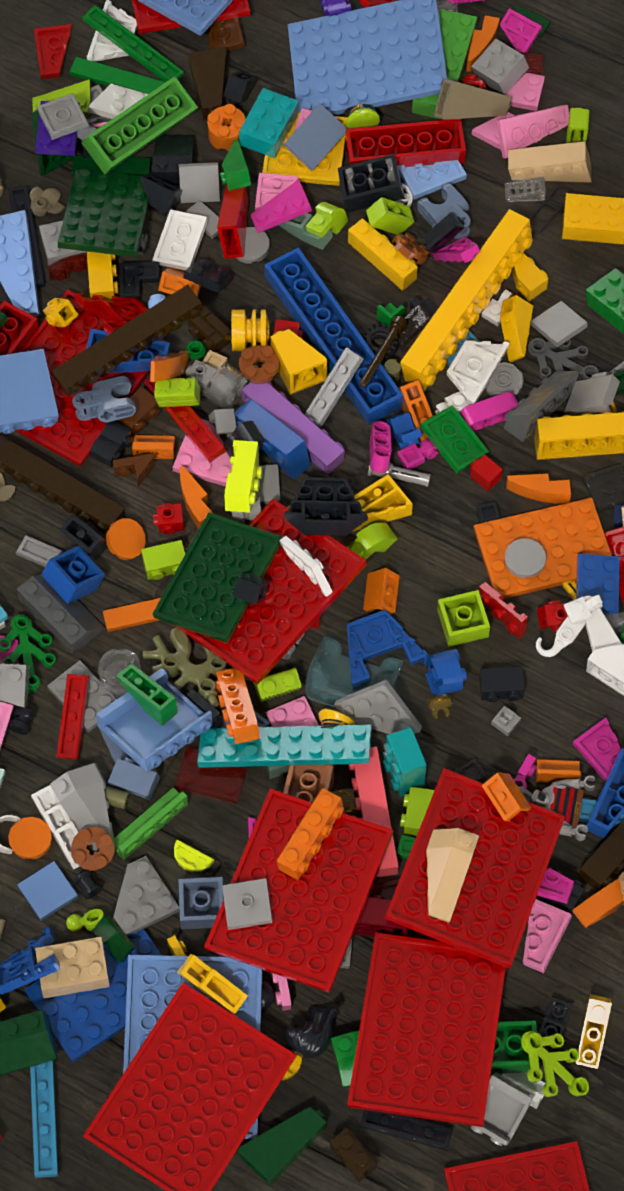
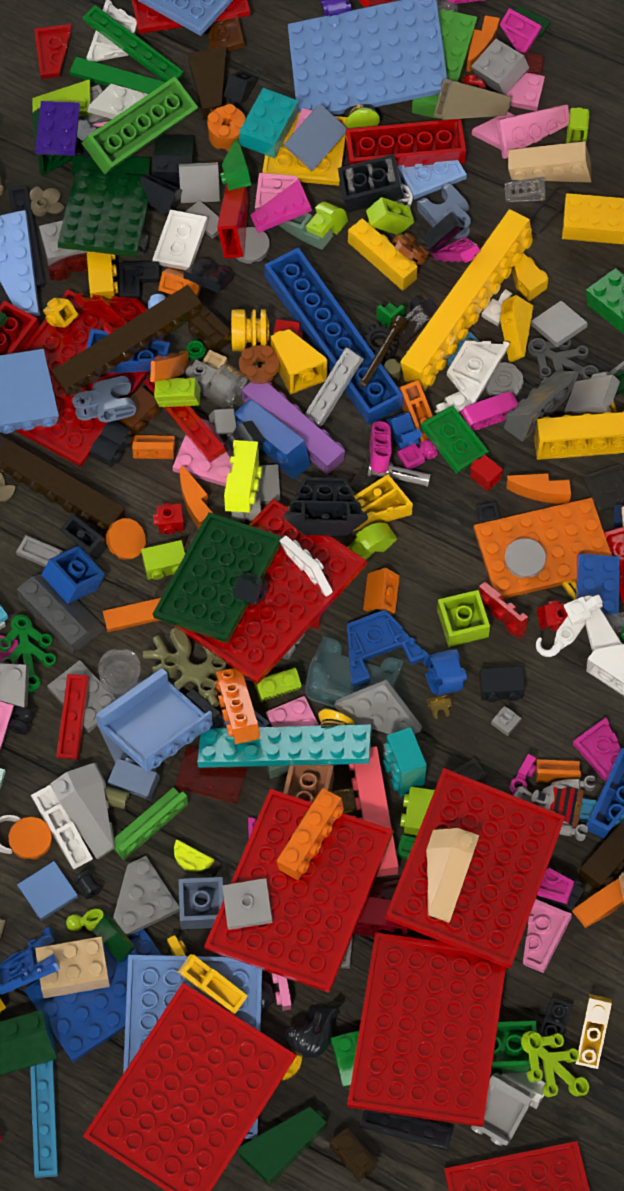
(62, 116): light grey tile -> none
(82, 855): dark orange plate -> none
(137, 465): reddish brown slope -> none
(149, 695): green slope -> none
(505, 795): orange panel -> none

